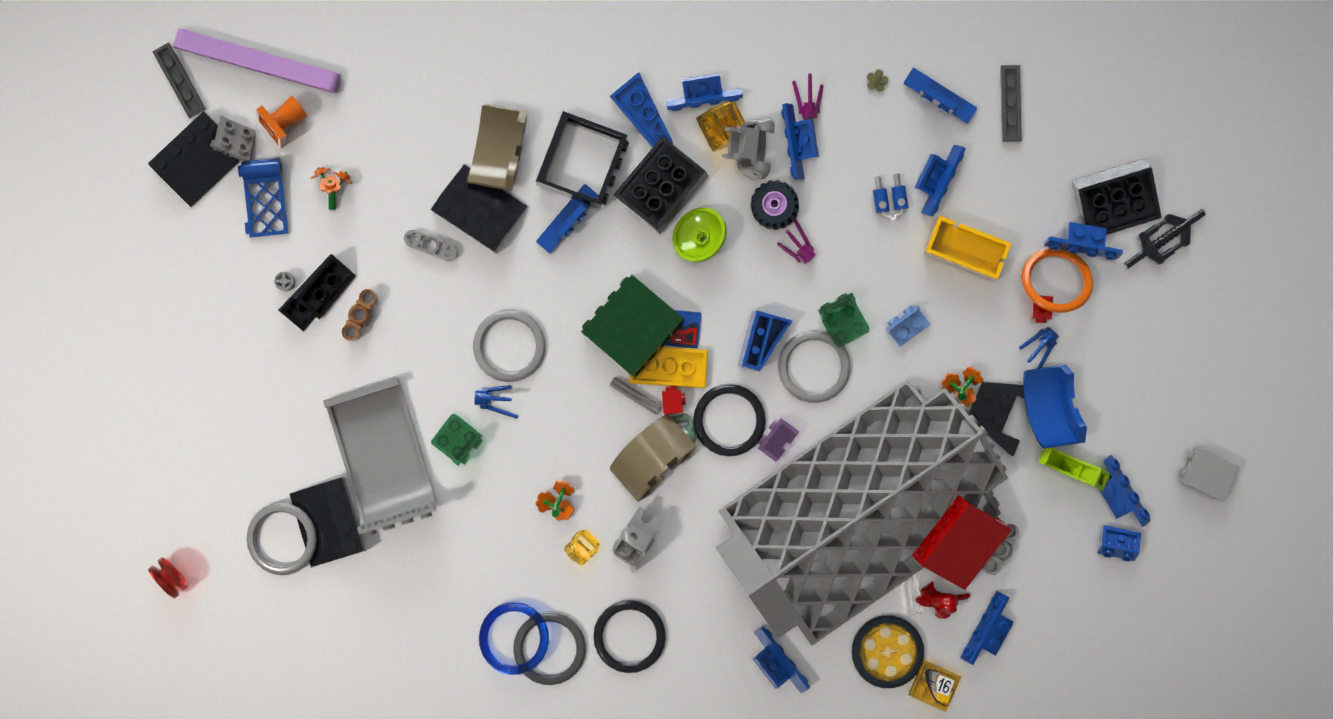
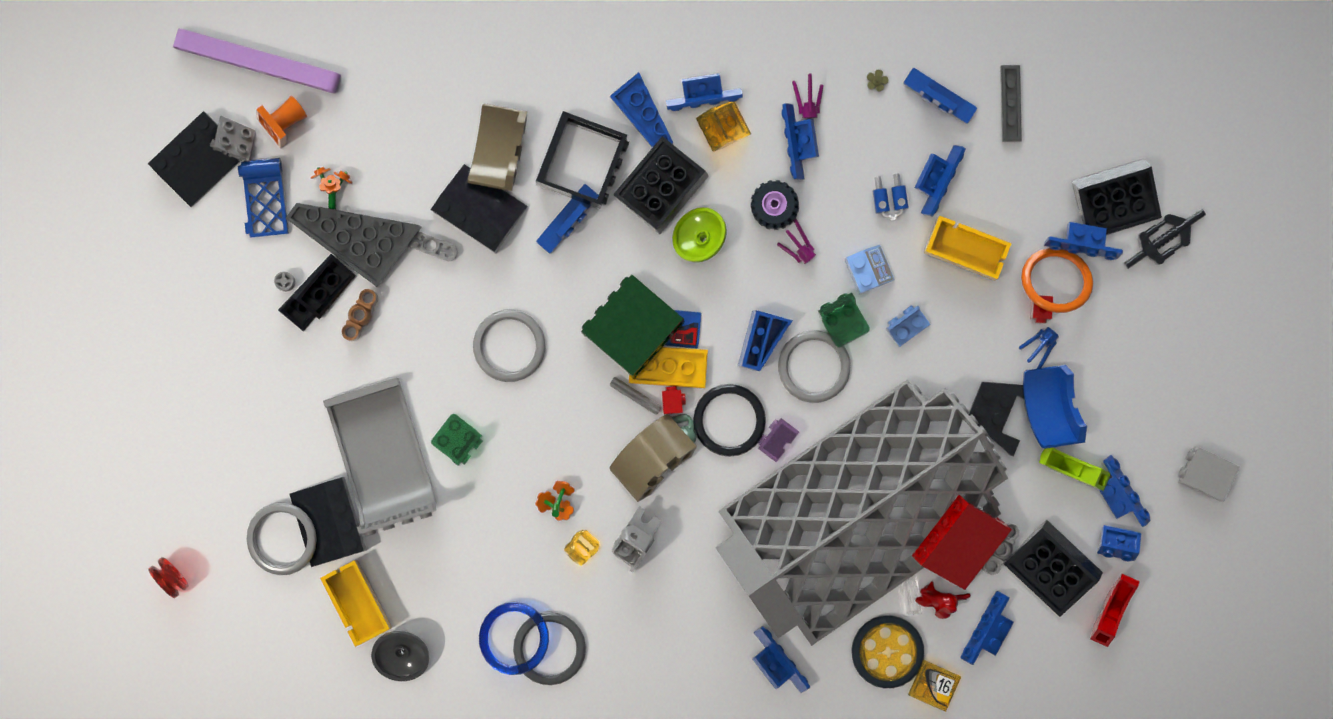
(179, 80): dark grey tile -> none
(356, 602): none -> yellow piece
(360, 241): none -> dark grey wing
(398, 663): none -> dark grey dish
(483, 398): blue plant -> none
(660, 636): black wedge -> none
(748, 147): light grey piece -> none
(869, 269): none -> light blue slope
(964, 394): orange plant -> none
(1053, 568): none -> black slope
(1113, 610): none -> red arch

